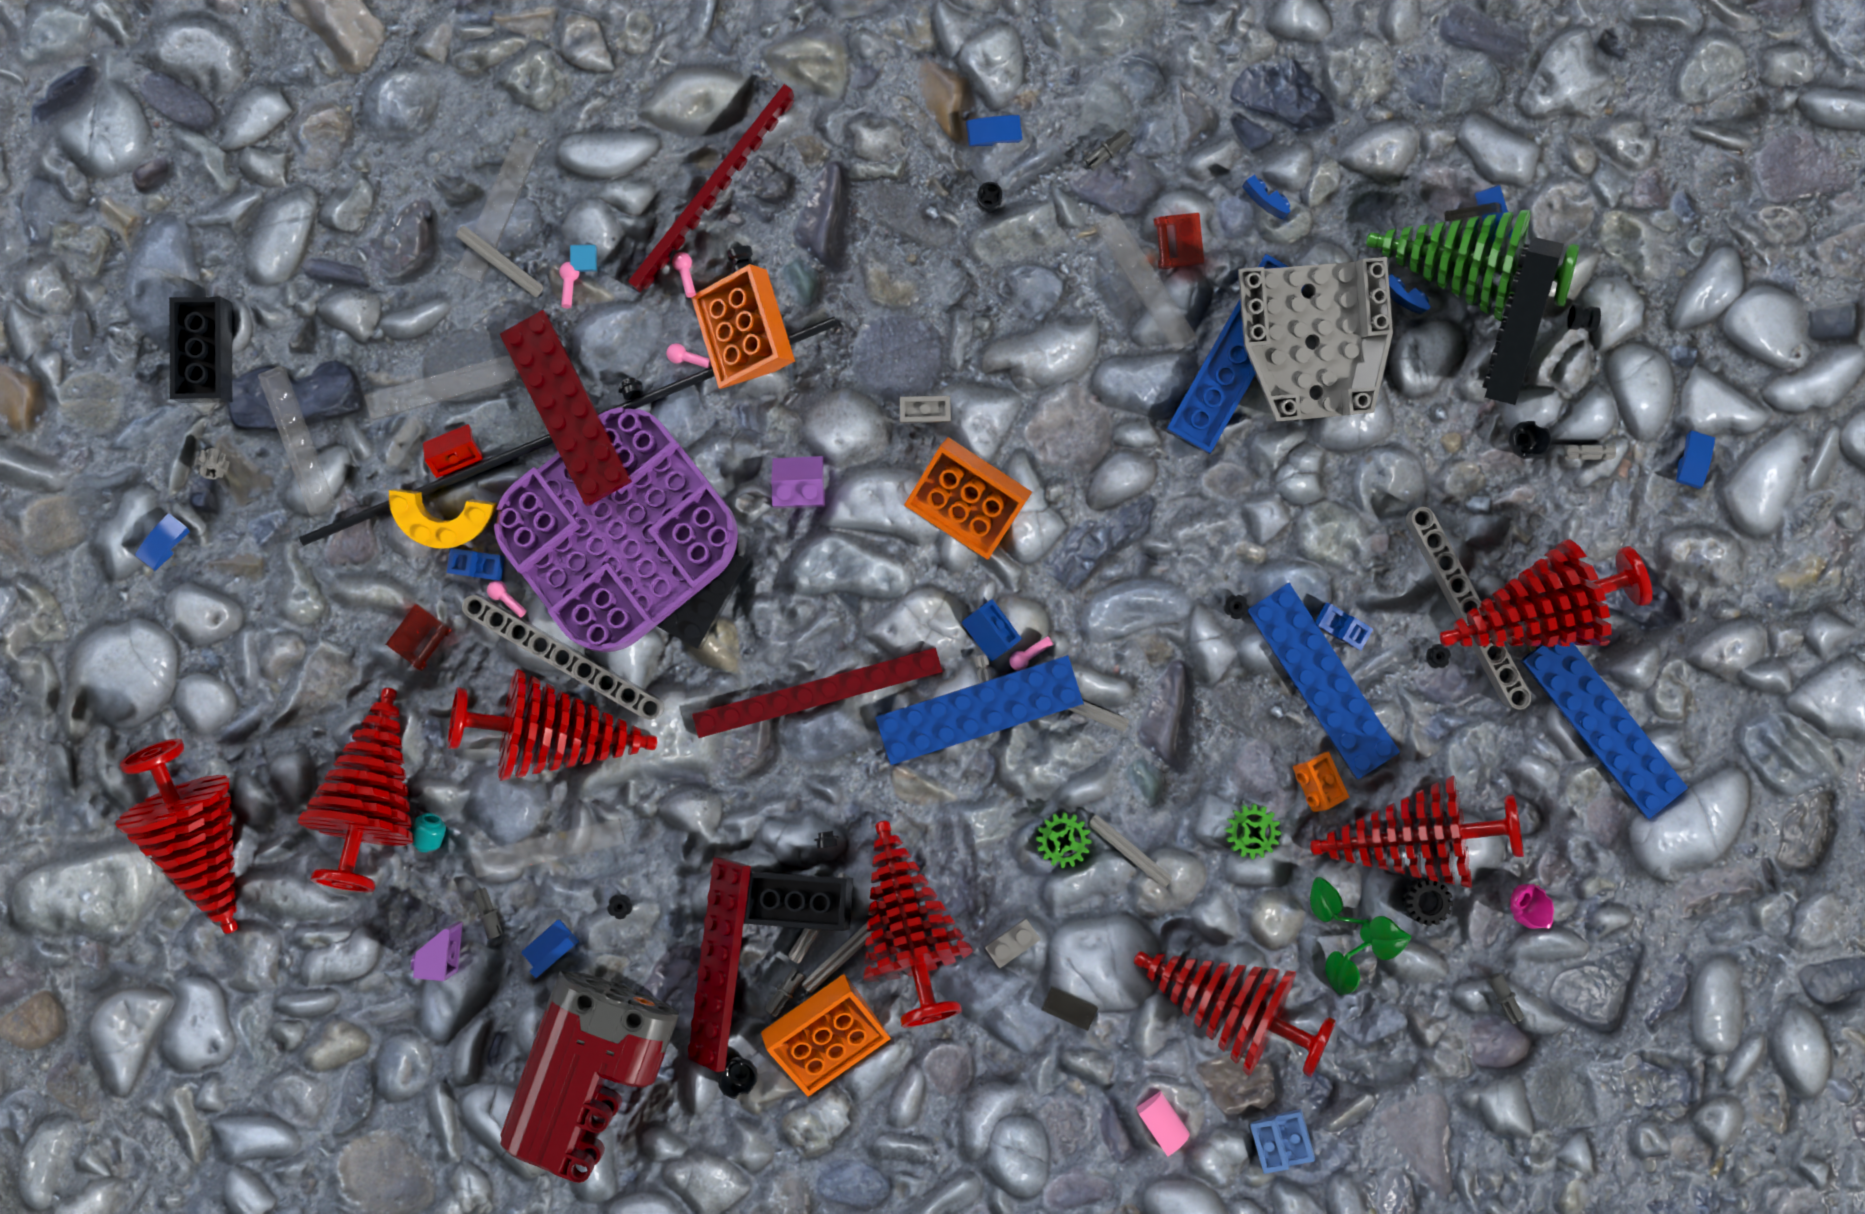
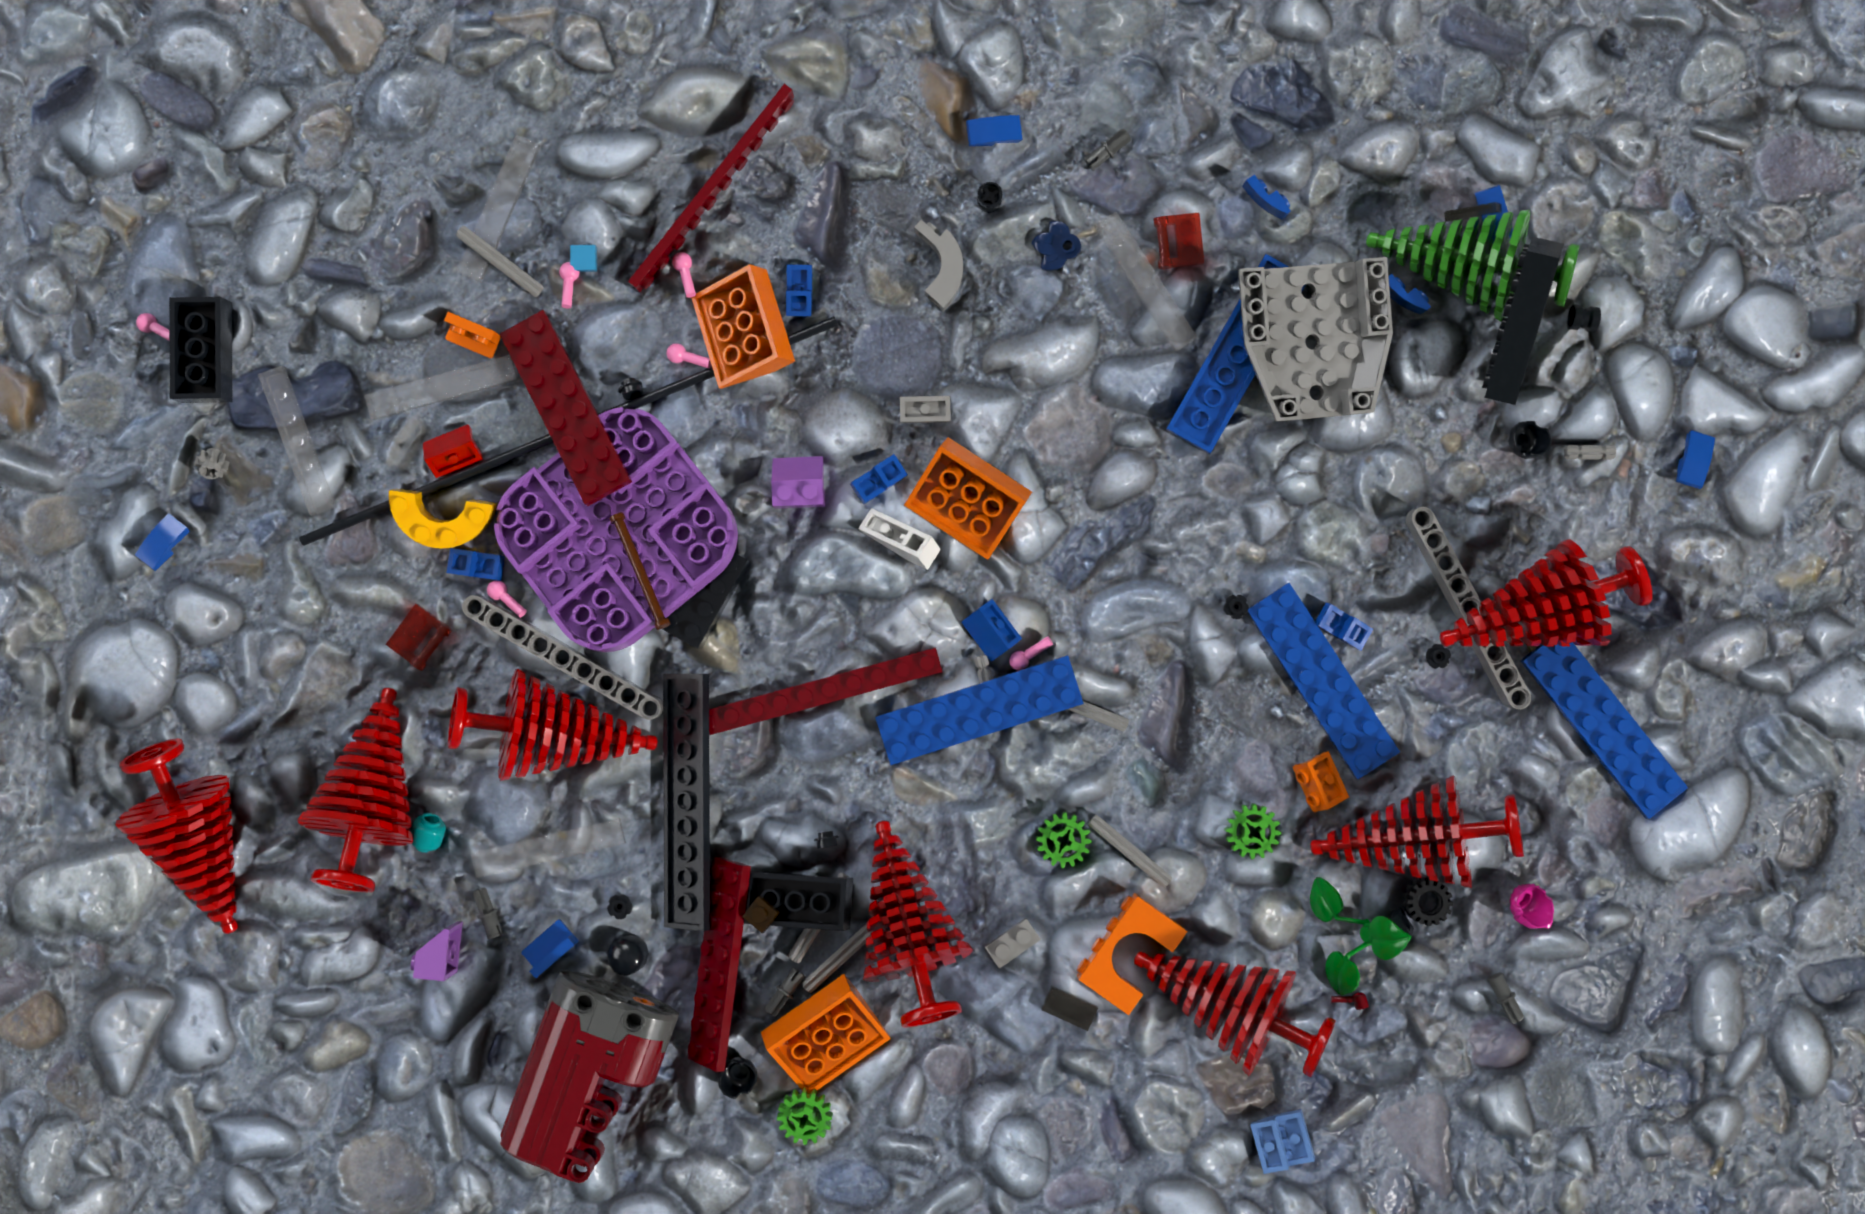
(148, 323): none -> bright pink bar
(471, 335): none -> orange bracket
(618, 520): none -> reddish brown bar
(627, 955): none -> black hair
(686, 801): none -> black plate
(740, 257): black wheel -> none
(761, 914): none -> dark brown plate
(796, 1107): none -> bright green gear
(799, 290): none -> blue slope
(878, 479): none -> blue slope
(900, 538): none -> white slope
(948, 282): none -> light grey arch
(1052, 245): none -> dark blue plate
(1135, 917): none -> orange arch
(1163, 1123): bright pink brick -> none
(1359, 999): none -> dark red hand
(1401, 920): none -> black plate

